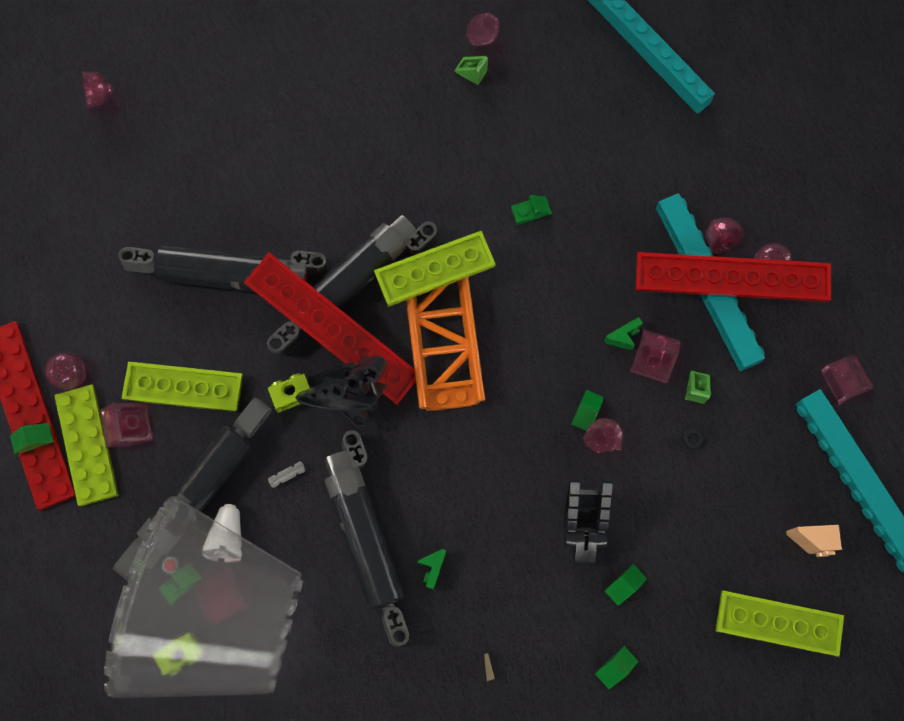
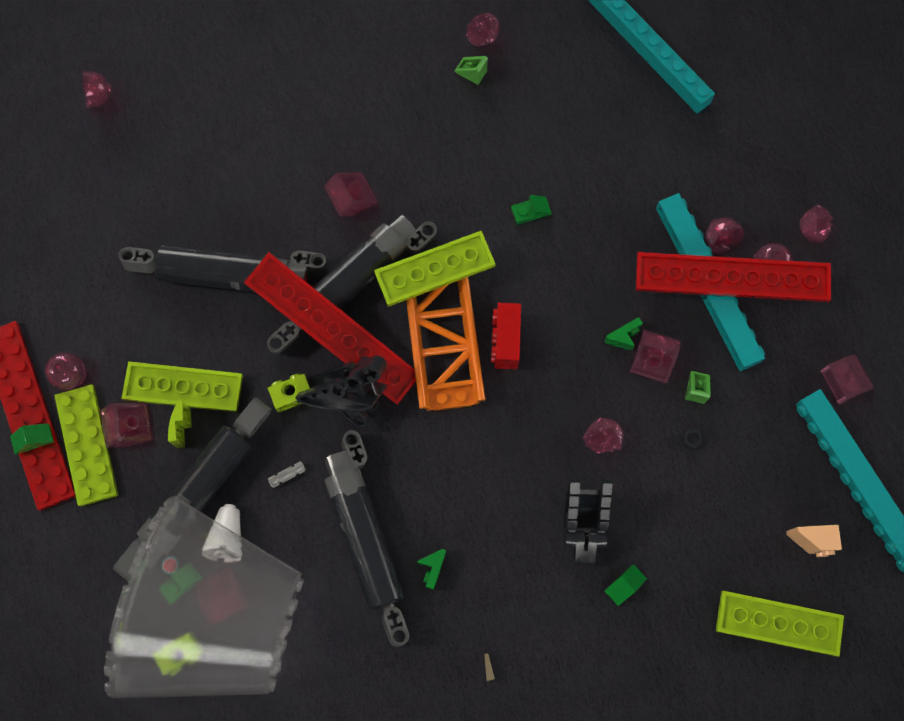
(179, 421): none -> lime slope
(350, 193): none -> clear pink slope
(506, 336): none -> red brick
(587, 410): green slope -> none
(616, 668): green slope -> none
(816, 224): none -> clear pink hair

